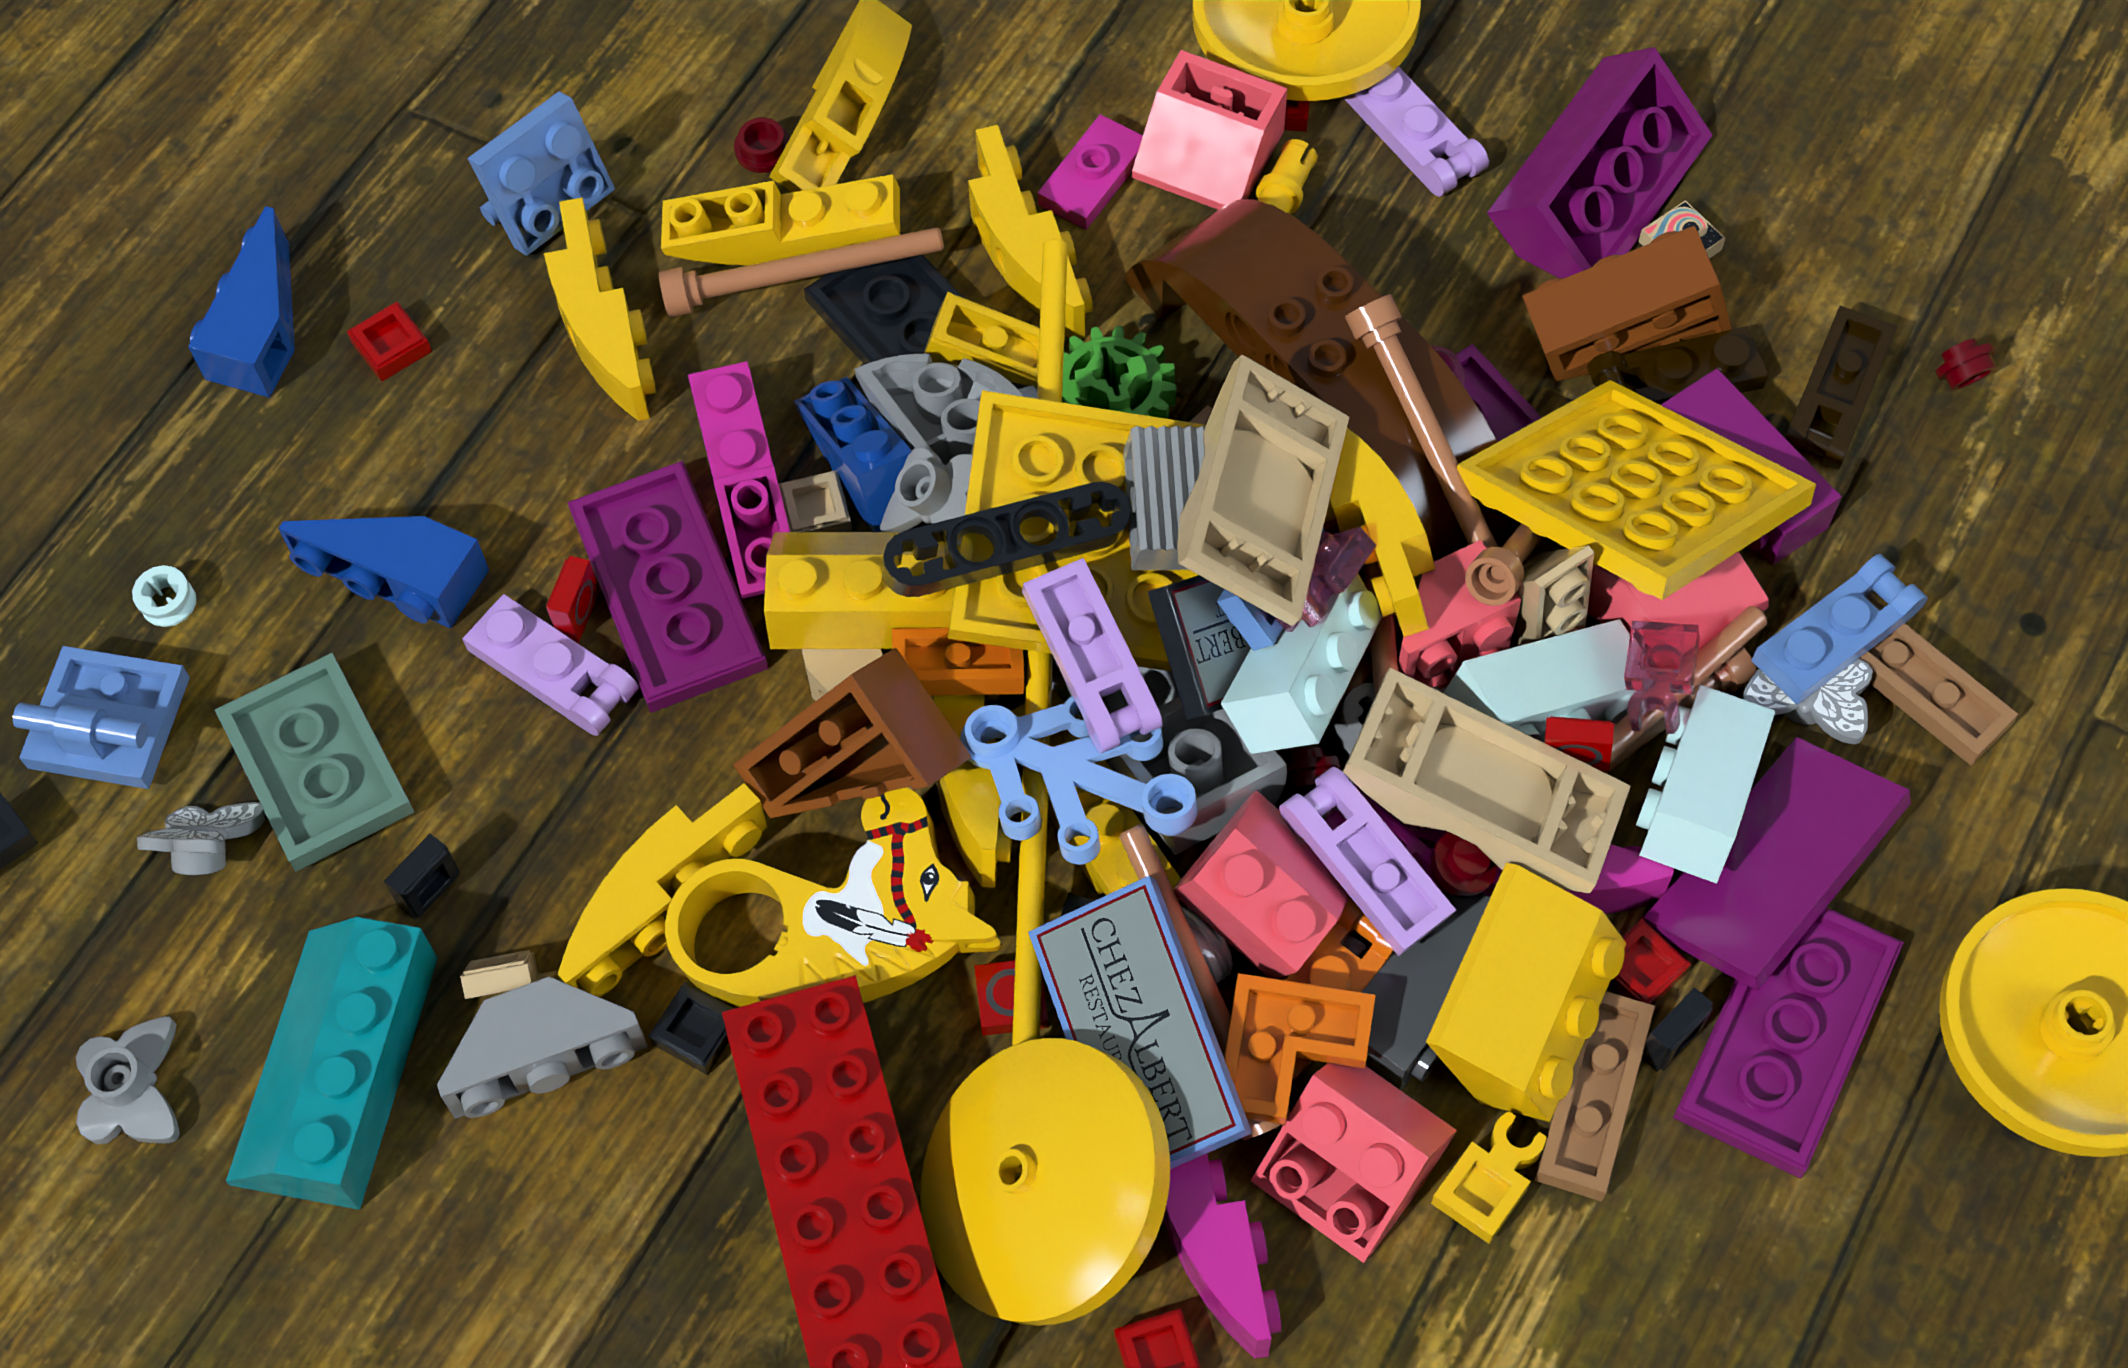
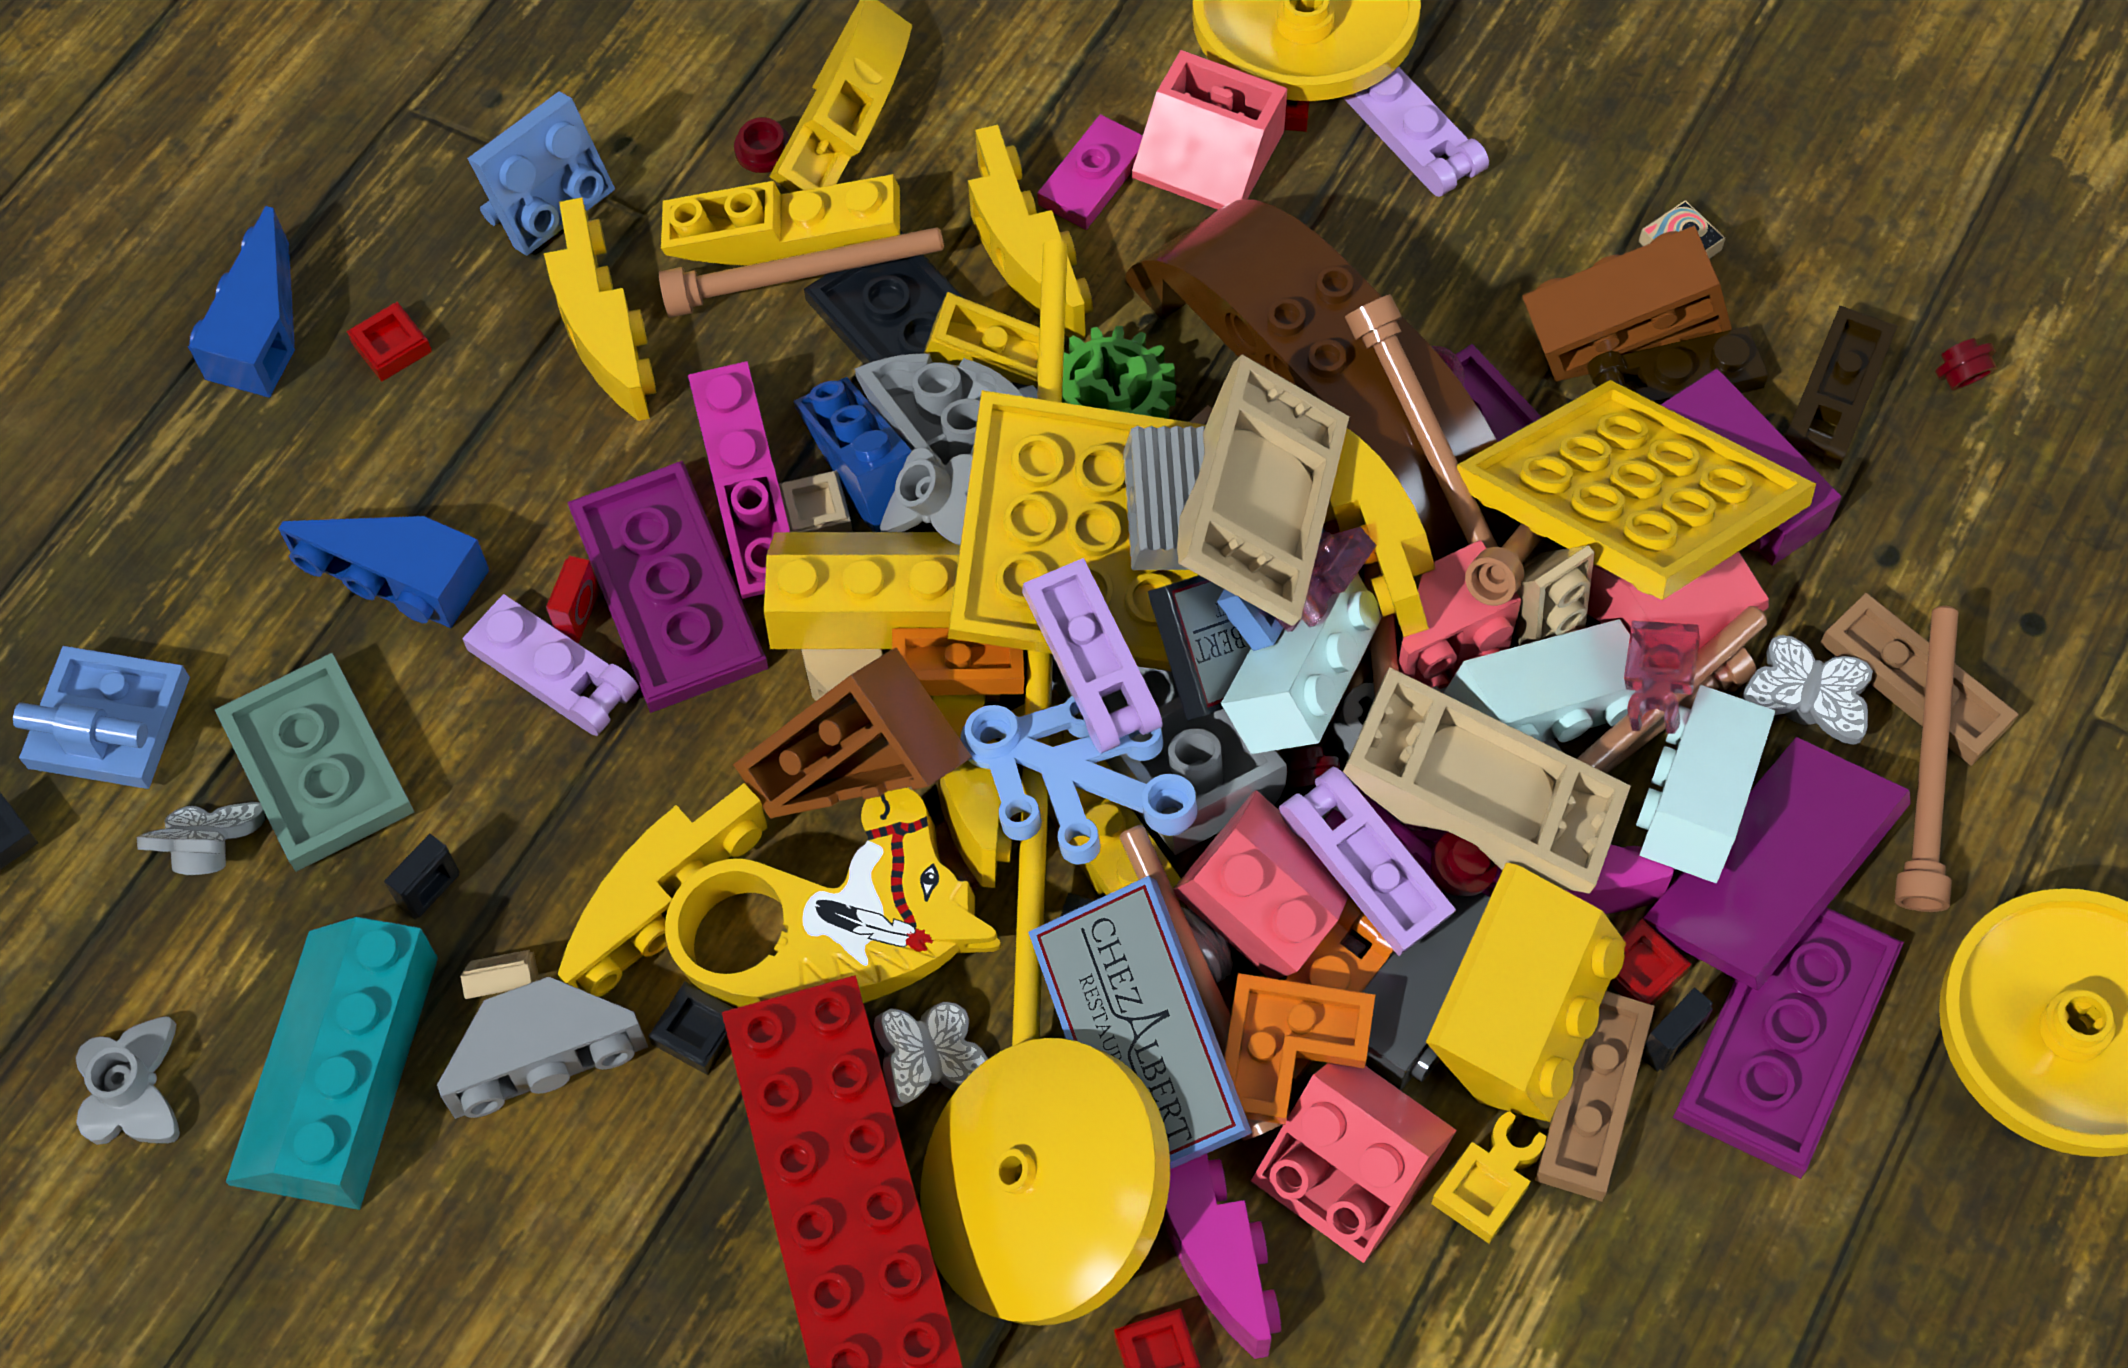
(151, 583): light aqua bush -> none
(925, 1050): none -> light grey animal
(996, 997): red tile -> none
(1003, 530): black beam -> none
(1285, 182): yellow pin -> none
(1582, 739): red tile -> none
(1602, 166): magenta slope -> none
(1837, 630): medium blue plate -> none
(1924, 881): none -> nougat piece

